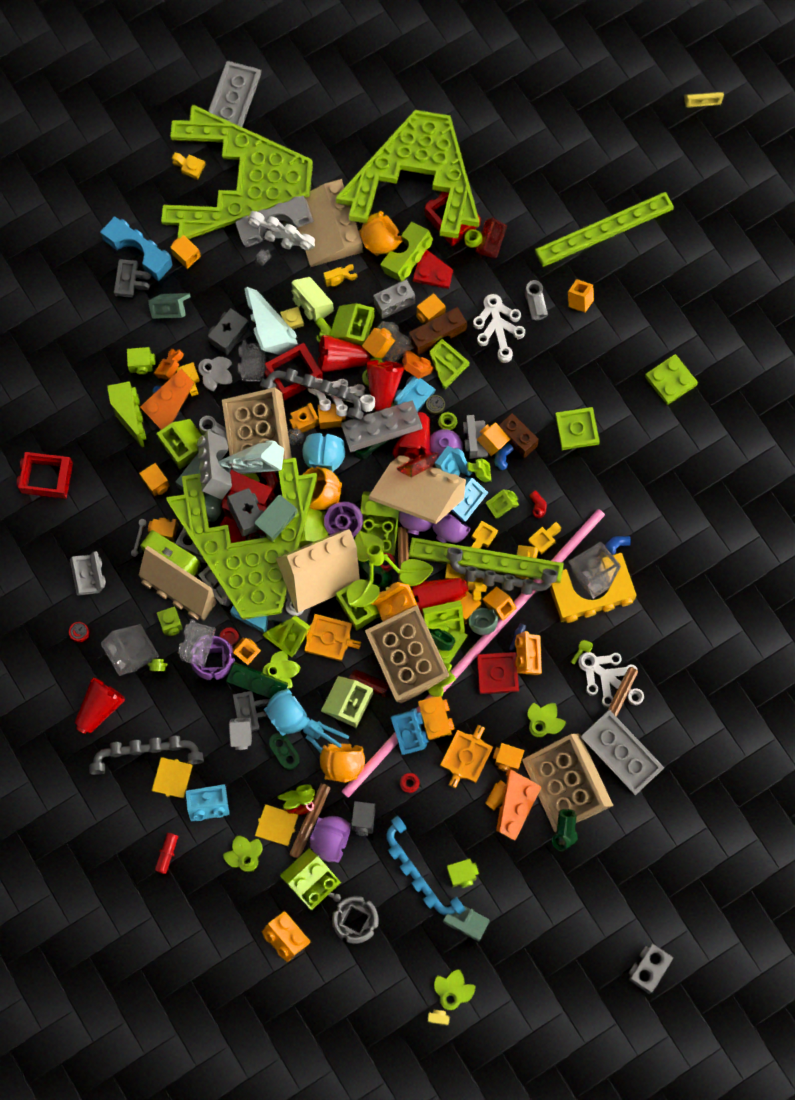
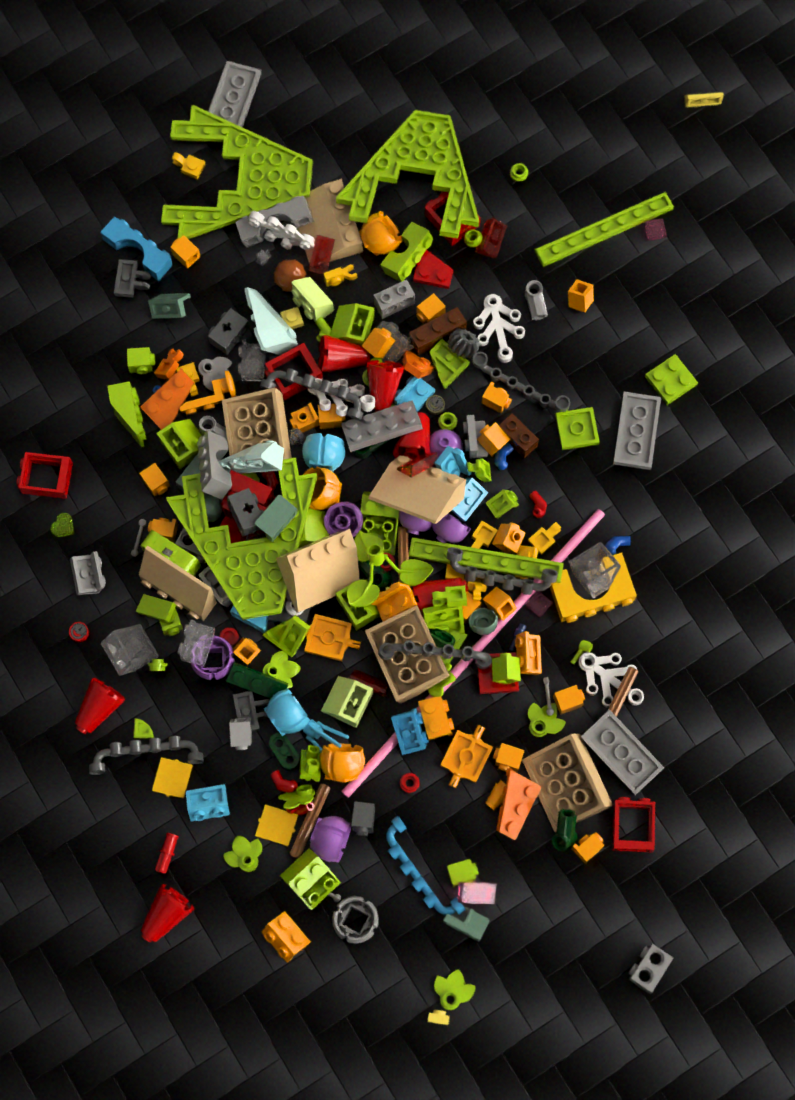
(63, 525): none -> clear neon green tile
(142, 730): none -> lime tile
(156, 608): none -> lime tile
(165, 913): none -> red cone
(220, 387): none -> light orange piece
(282, 784): none -> red arm
(287, 272): none -> dark orange hair
(310, 763): none -> lime hips
(321, 254): none -> clear red slope
(453, 596): none -> lime plate
(463, 343): none -> dark grey gear
(476, 892): none -> clear pink tile
(482, 659): none -> dark grey bar
(496, 398): none -> light orange brick
(506, 669): none -> lime brick
(508, 538): none -> light orange brick
(519, 168): none -> lime plate
(539, 604): none -> clear pink tile
(549, 711): none -> light grey hinge
(561, 404): none -> dark grey bar
(569, 699): none -> light orange brick
(588, 846): none -> light orange brick
(634, 846): none -> red window
(637, 430): none -> light grey plate
(655, 229): none -> clear pink tile

